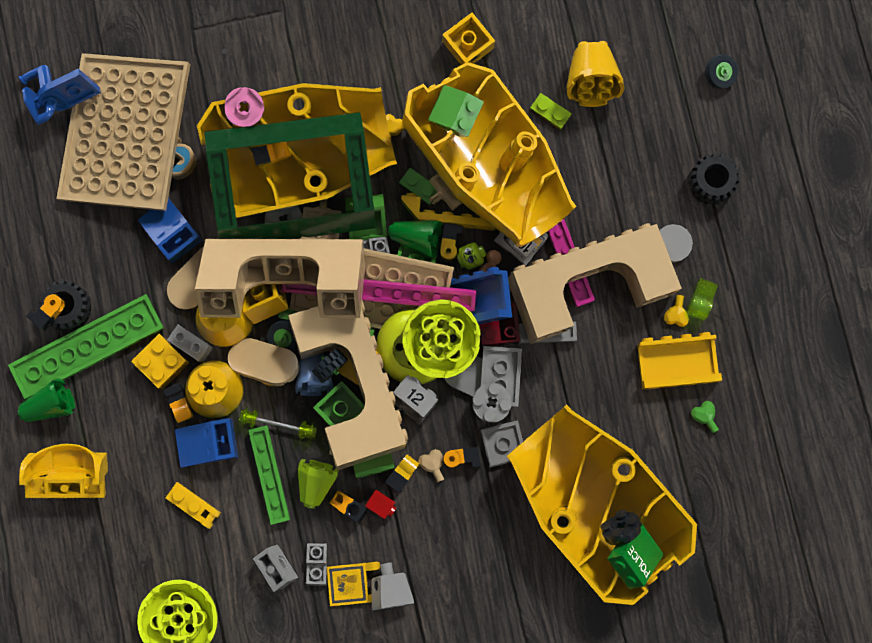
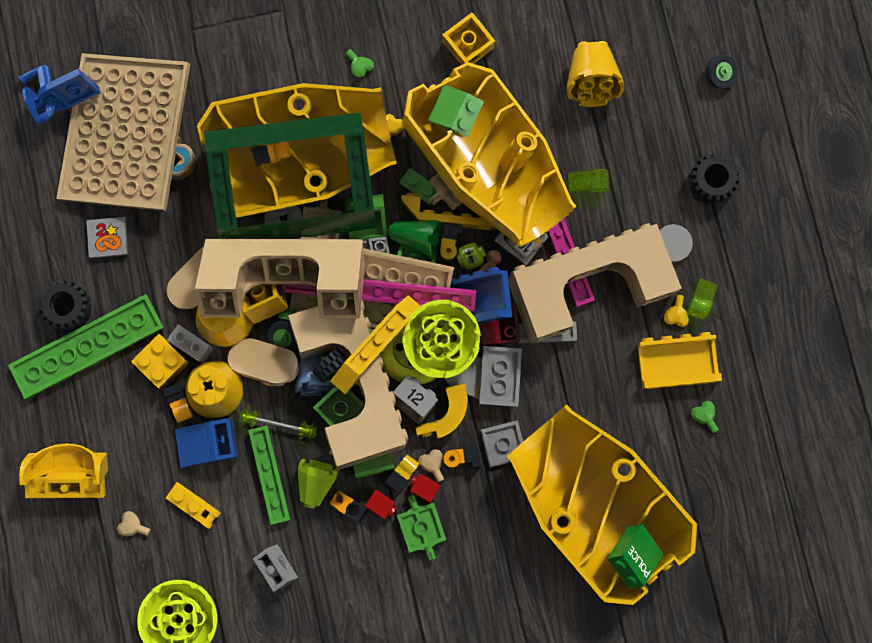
(48, 312): leg -> none
(48, 403): green cone -> none
(107, 237): none -> light grey tile
(131, 525): none -> tan rock
(170, 231): blue slope -> none
(255, 107): bright pink plate -> none
(316, 565): light grey slope -> none
(349, 583): yellow flag -> none
(359, 65): none -> bright green rock
(374, 345): none -> yellow slope
(390, 589): light grey torso -> none
(421, 527): none -> bright green plate
(424, 487): none -> red brick
(457, 408): none -> yellow arch
(496, 392): light grey plate -> none
(550, 111): lime plate -> none
(590, 180): none -> clear neon green plate
(613, 531): black plate -> none

